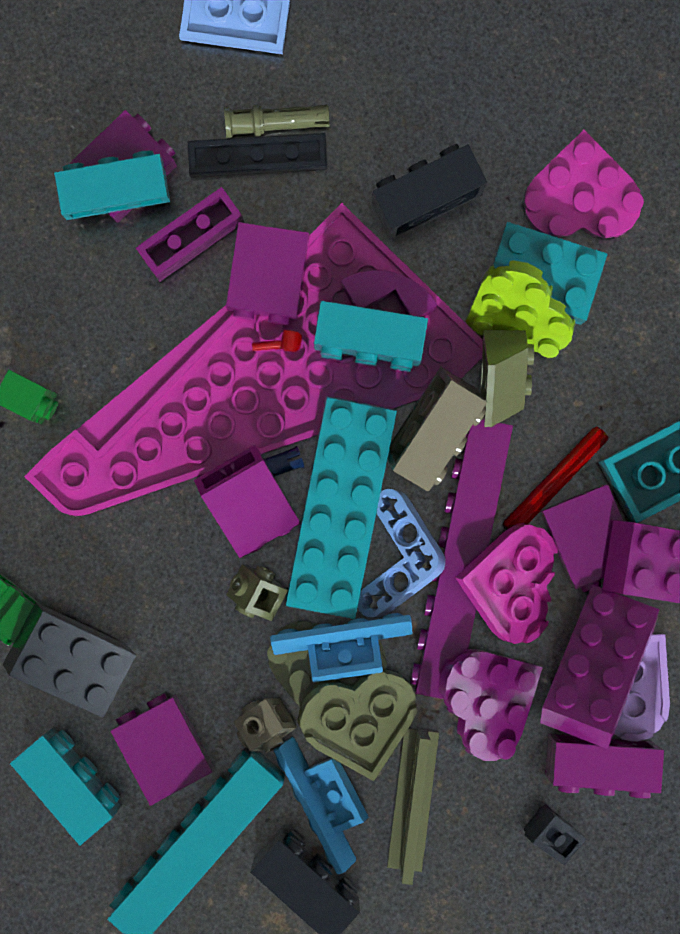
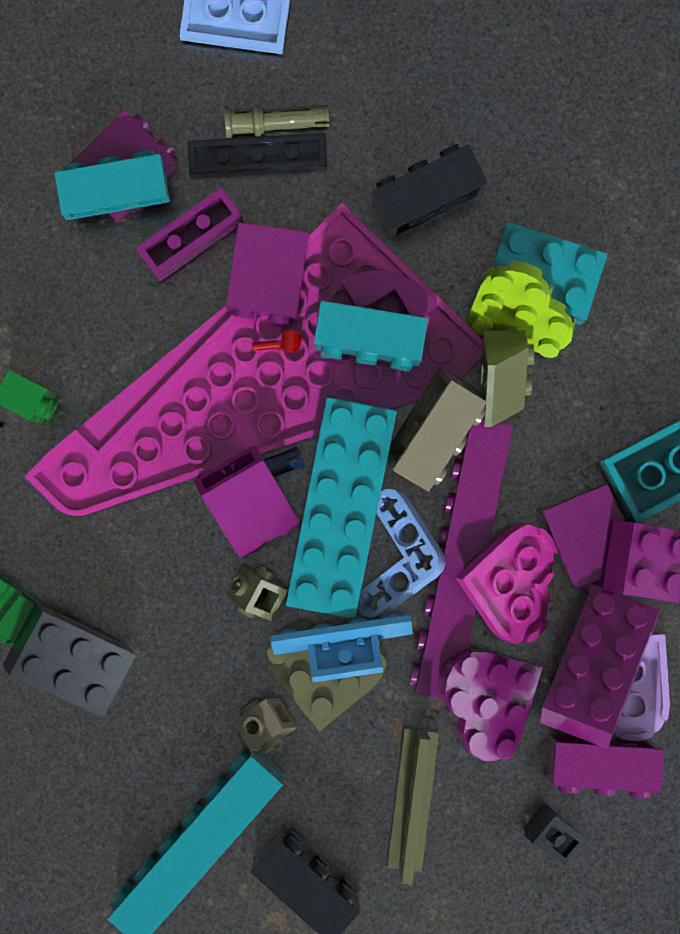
(67, 784): teal brick -> none
(162, 748): magenta brick -> none
(326, 799): dark azure bracket -> none
(360, 721): olive plate -> none
(557, 478): red axle -> none
(583, 192): dark pink plate -> none

